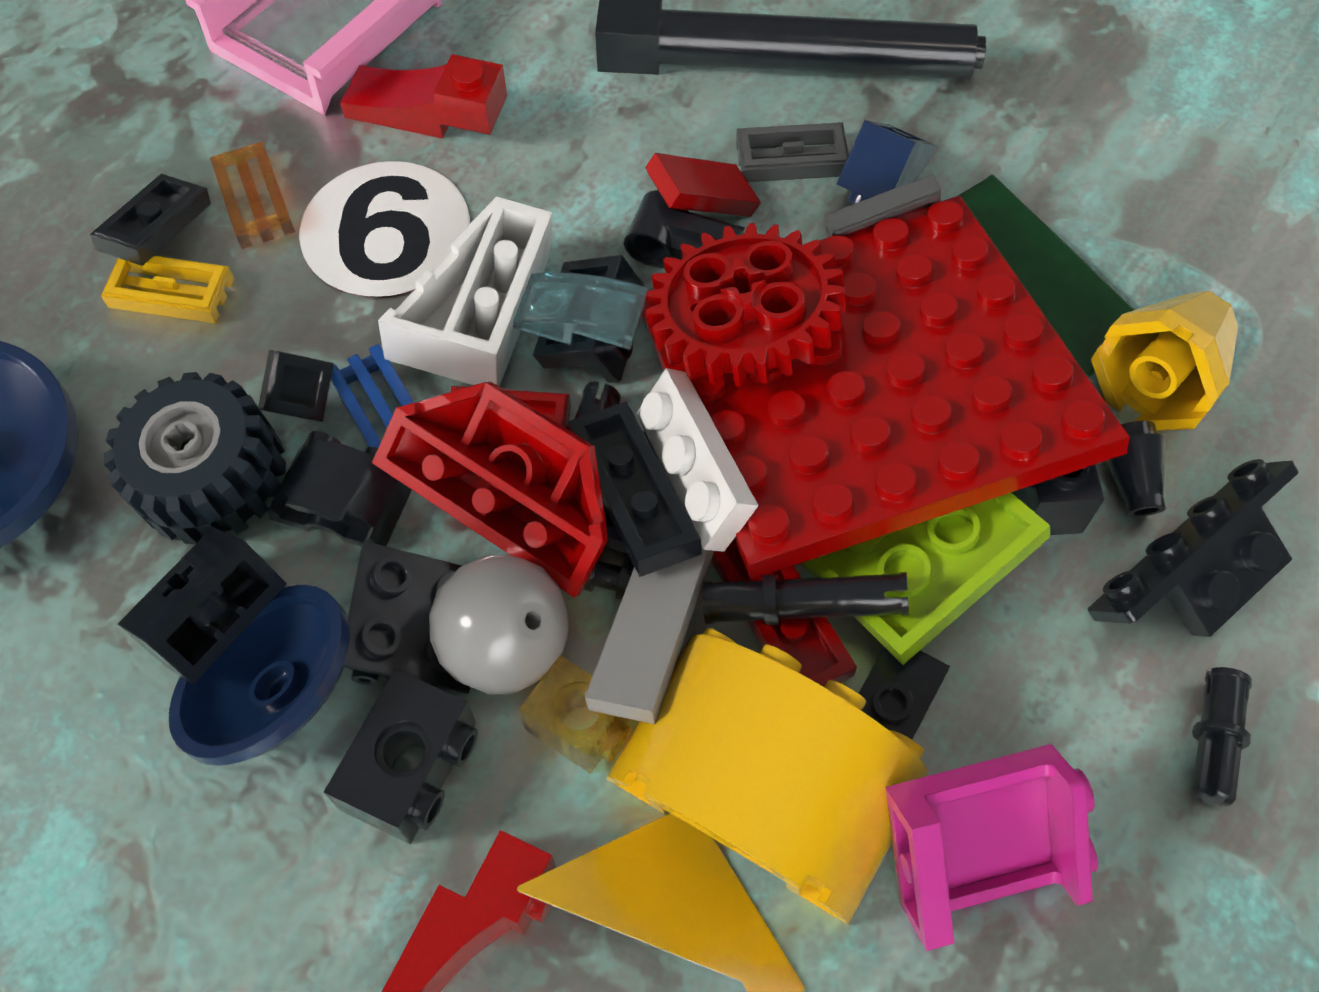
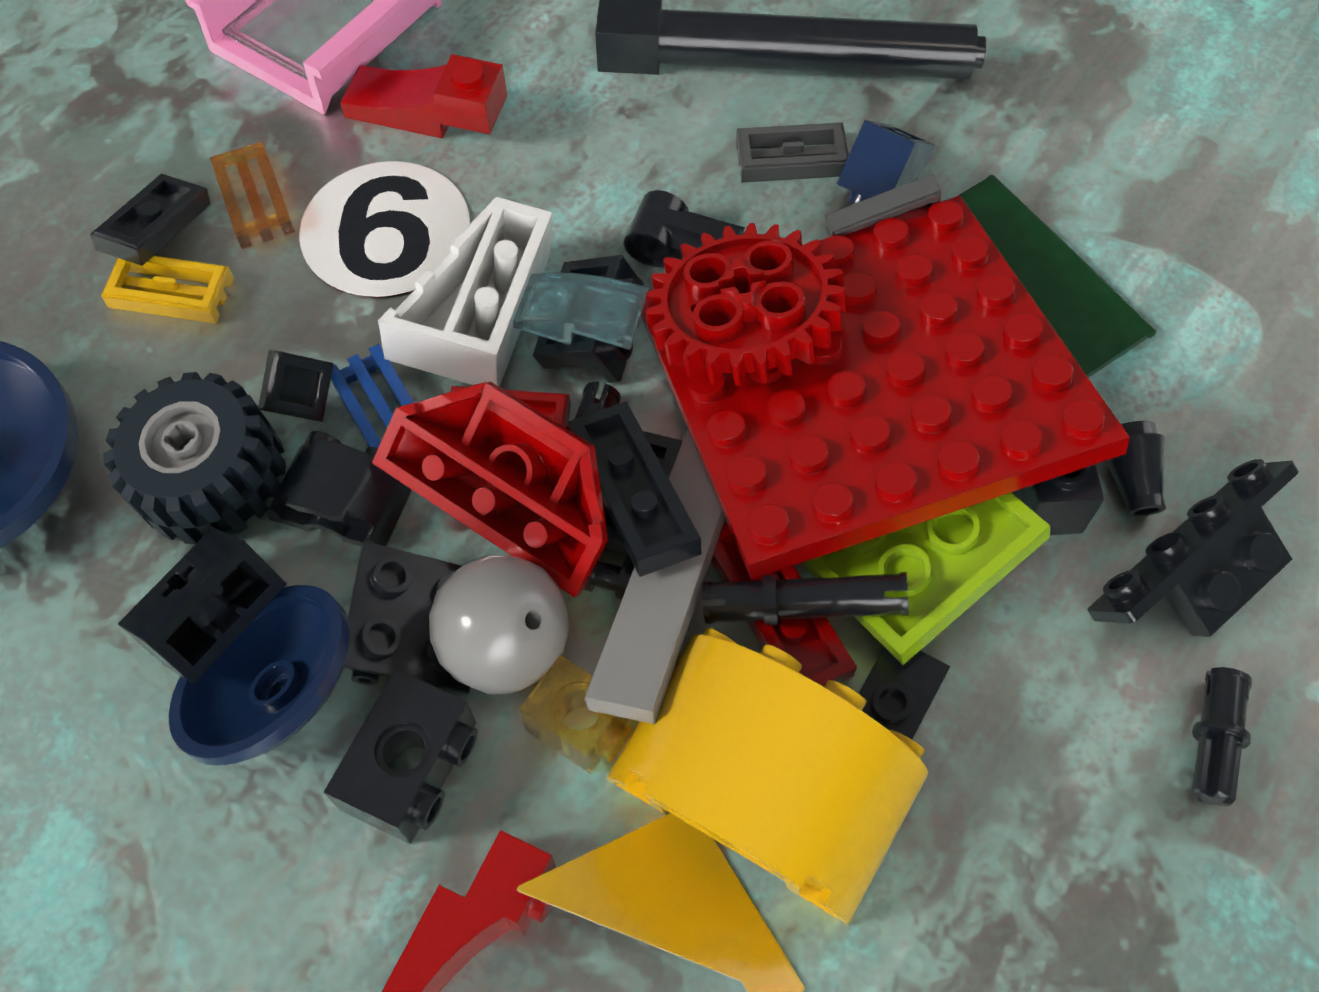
(696, 460): white plate -> none
(702, 185): red tile -> none
(989, 836): dark pink panel -> none
(1169, 359): yellow cone -> none

